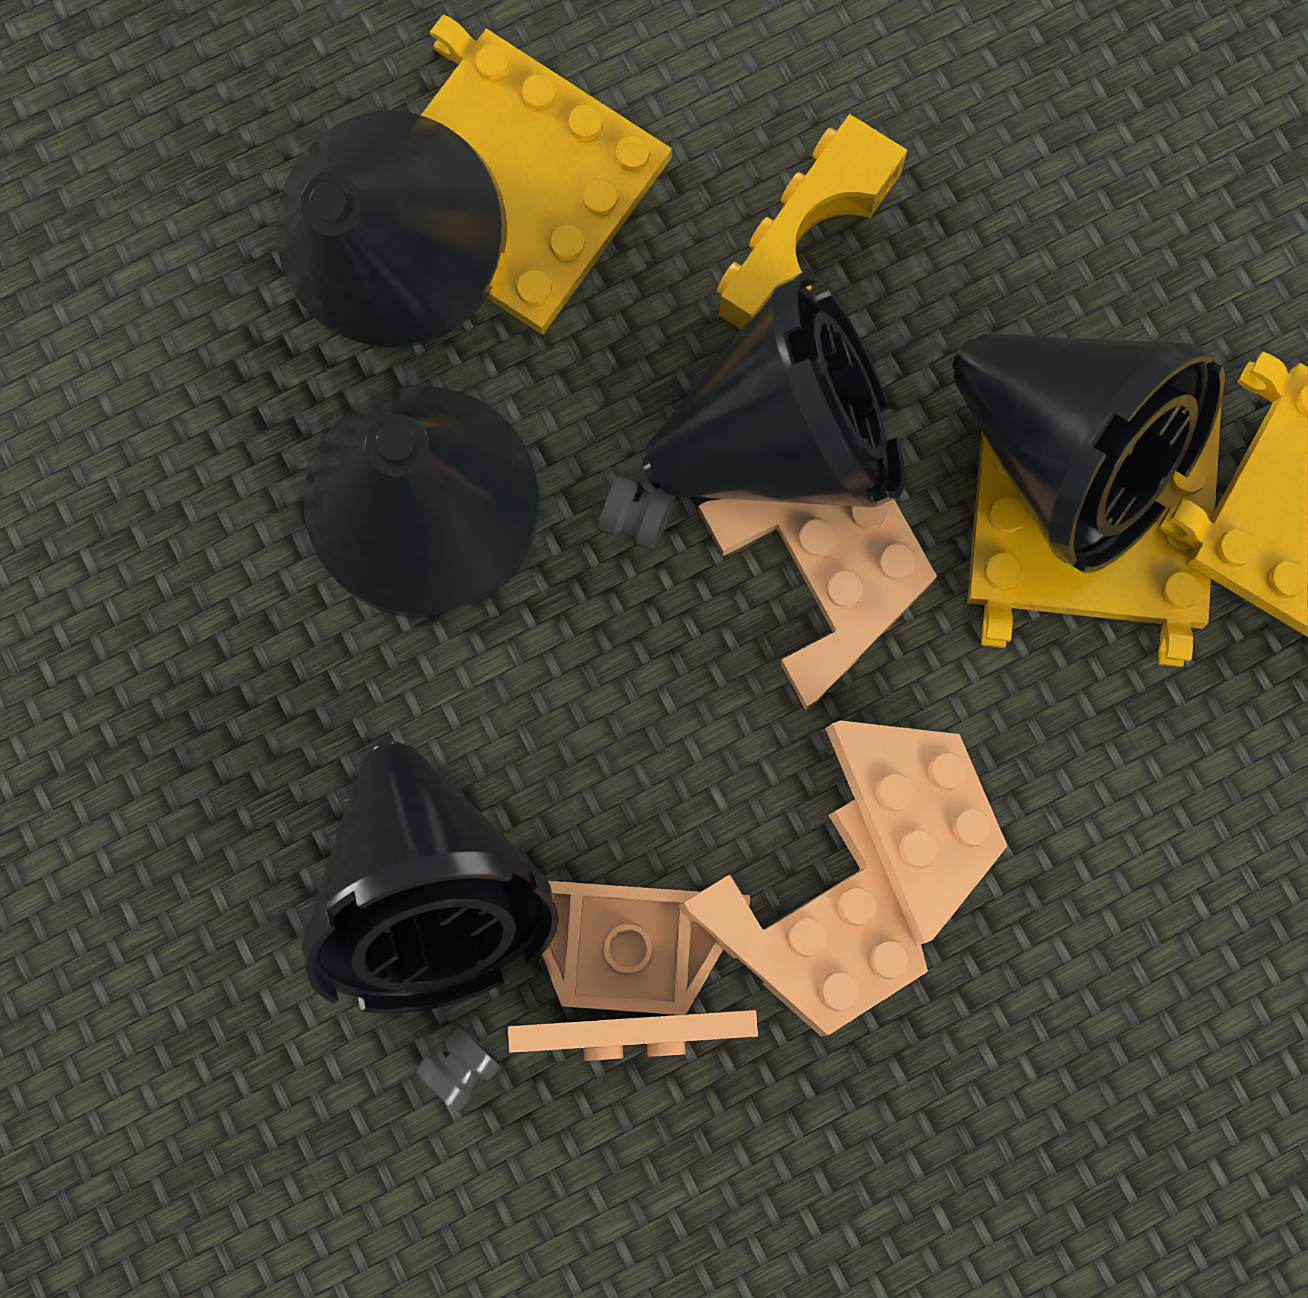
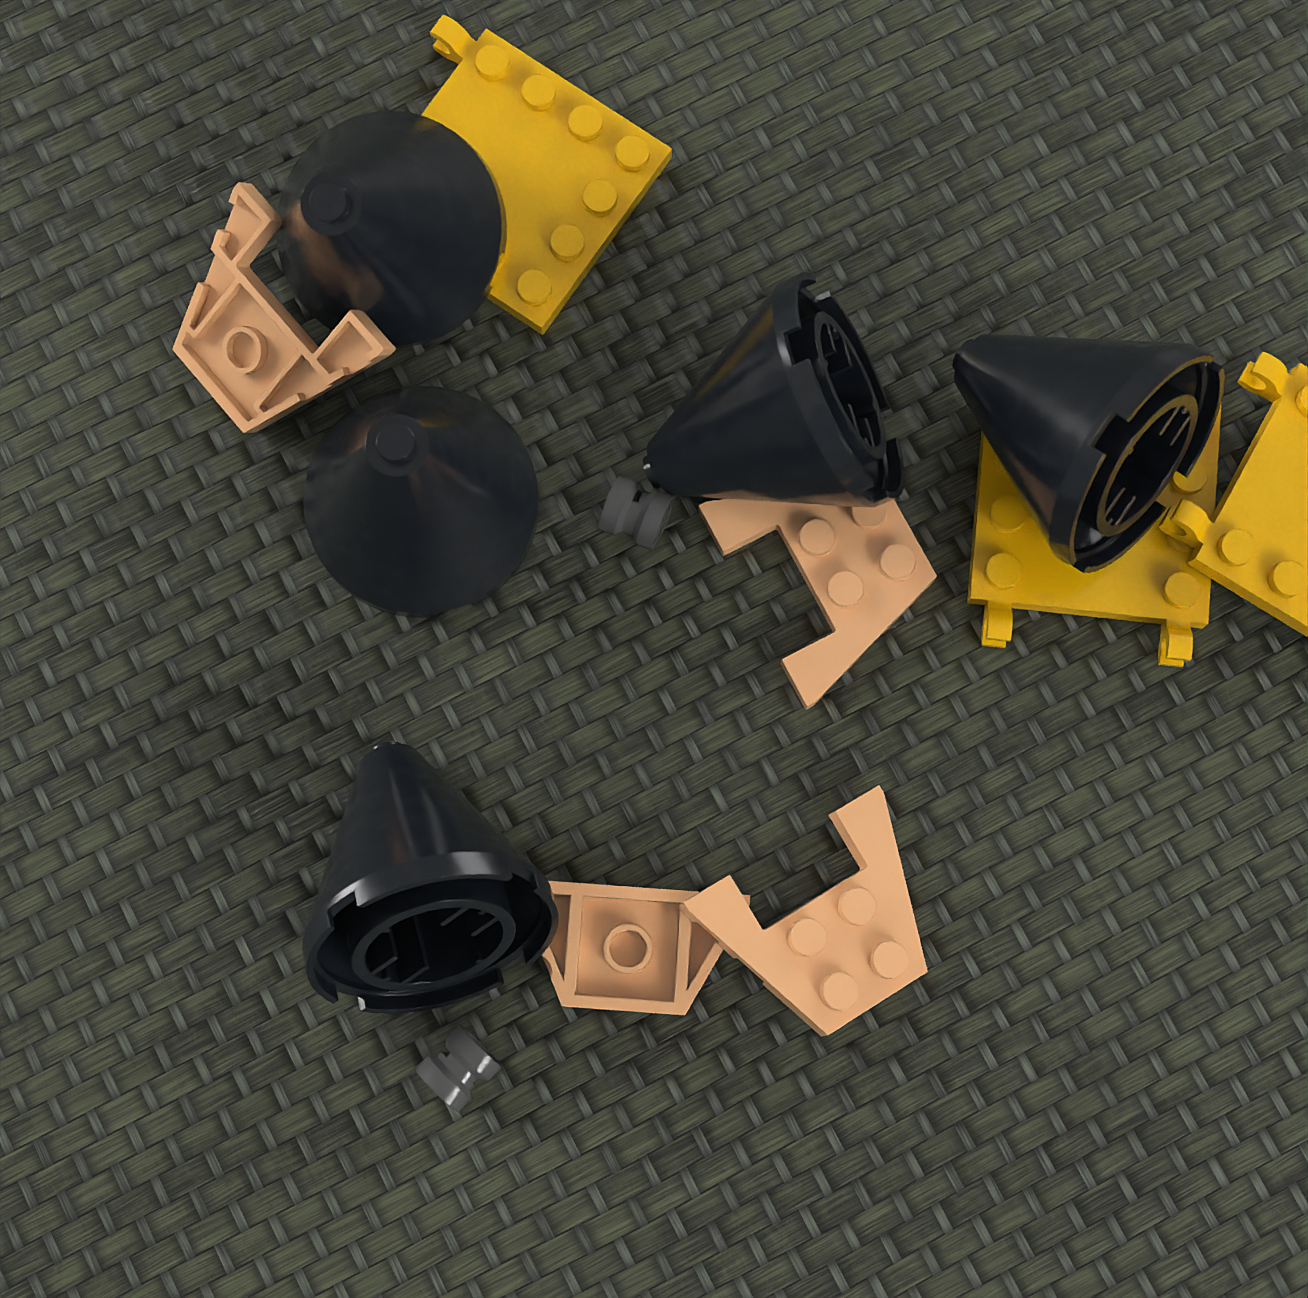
(248, 343): none -> light nougat wing
(606, 1037): light nougat wing -> none
(849, 178): yellow arch -> none
(921, 815): light nougat wing -> none

